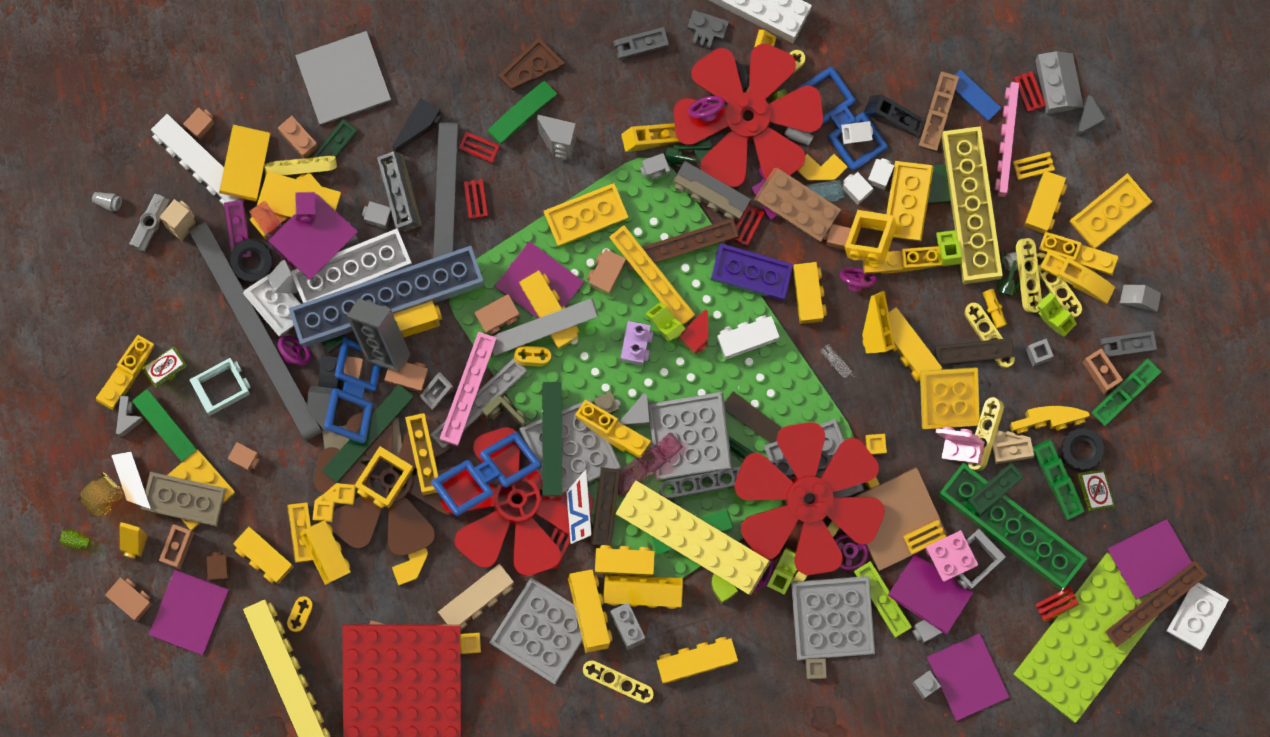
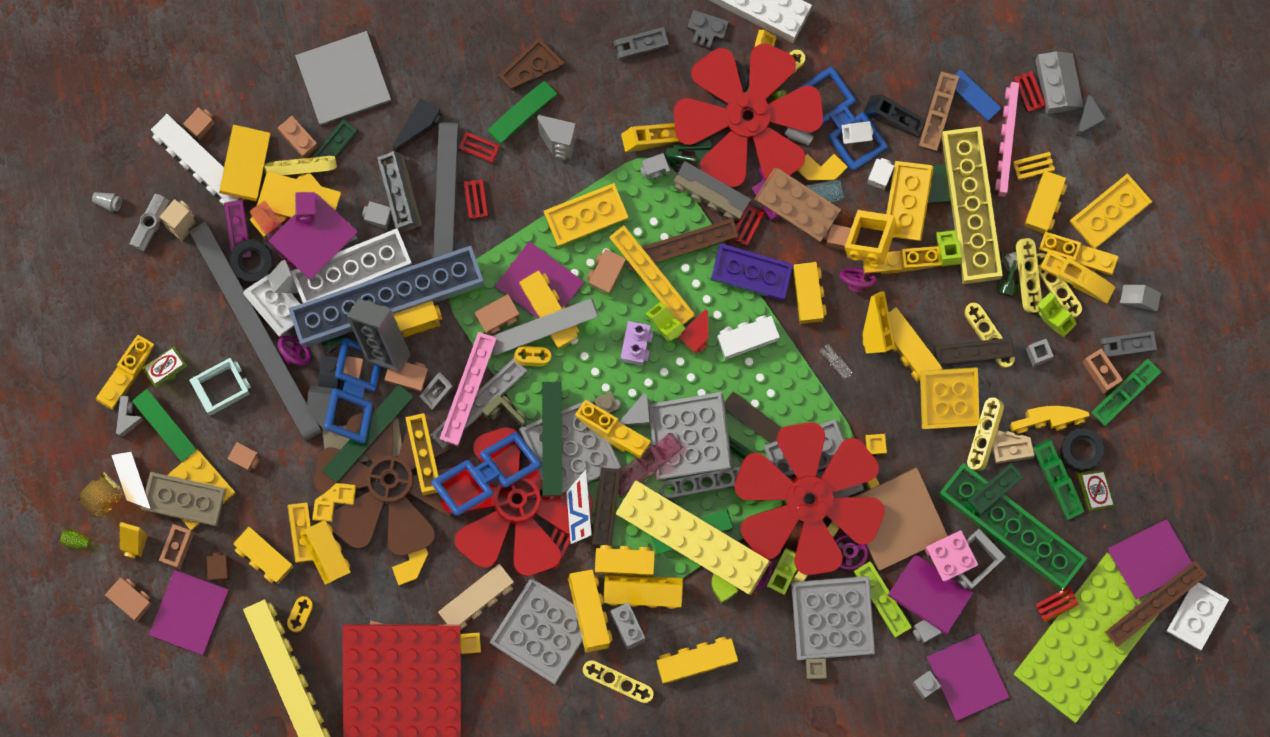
(396, 462): yellow window -> none
(707, 111): magenta piece -> none
(857, 187): white brick -> none
(939, 530): yellow tile -> none
(961, 445): bright pink bracket -> none
(994, 308): yellow pin -> none

